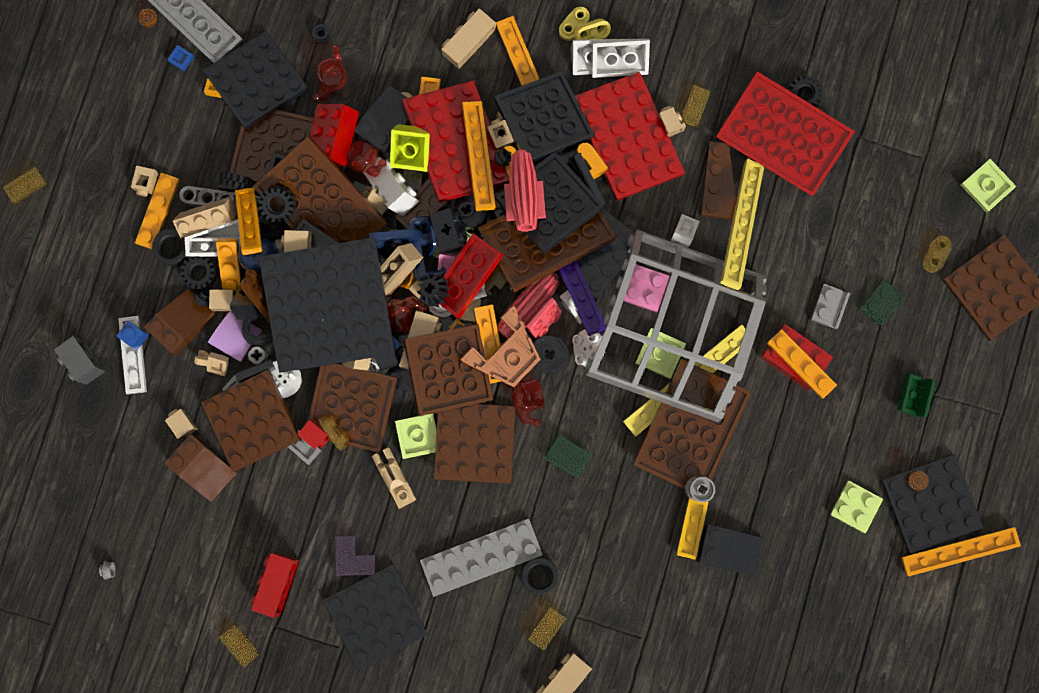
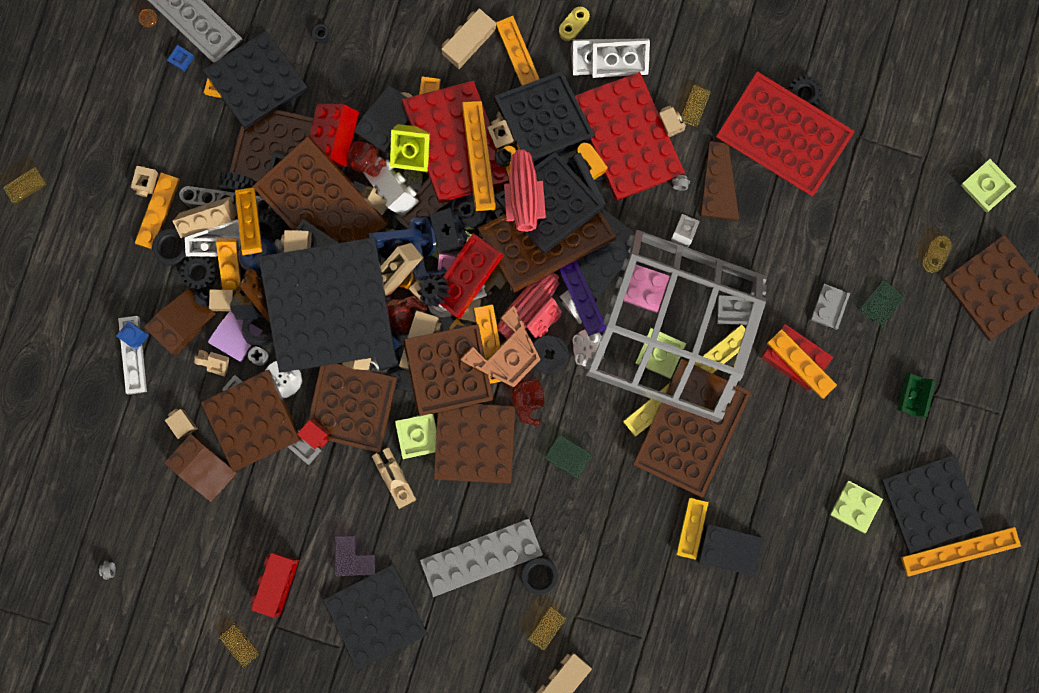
(79, 360): dark grey brick -> none
(255, 370): black tile -> none
(285, 195): black tyre -> none
(331, 76): clear red piece -> none
(338, 438): clear yellow plate -> none
(590, 30): light yellow plate -> none
(680, 182): none -> light grey plate
(700, 489): light grey wheel -> none
(733, 310): none -> light grey plate
(742, 225): light yellow plate -> none
(918, 480): clear orange plate -> none

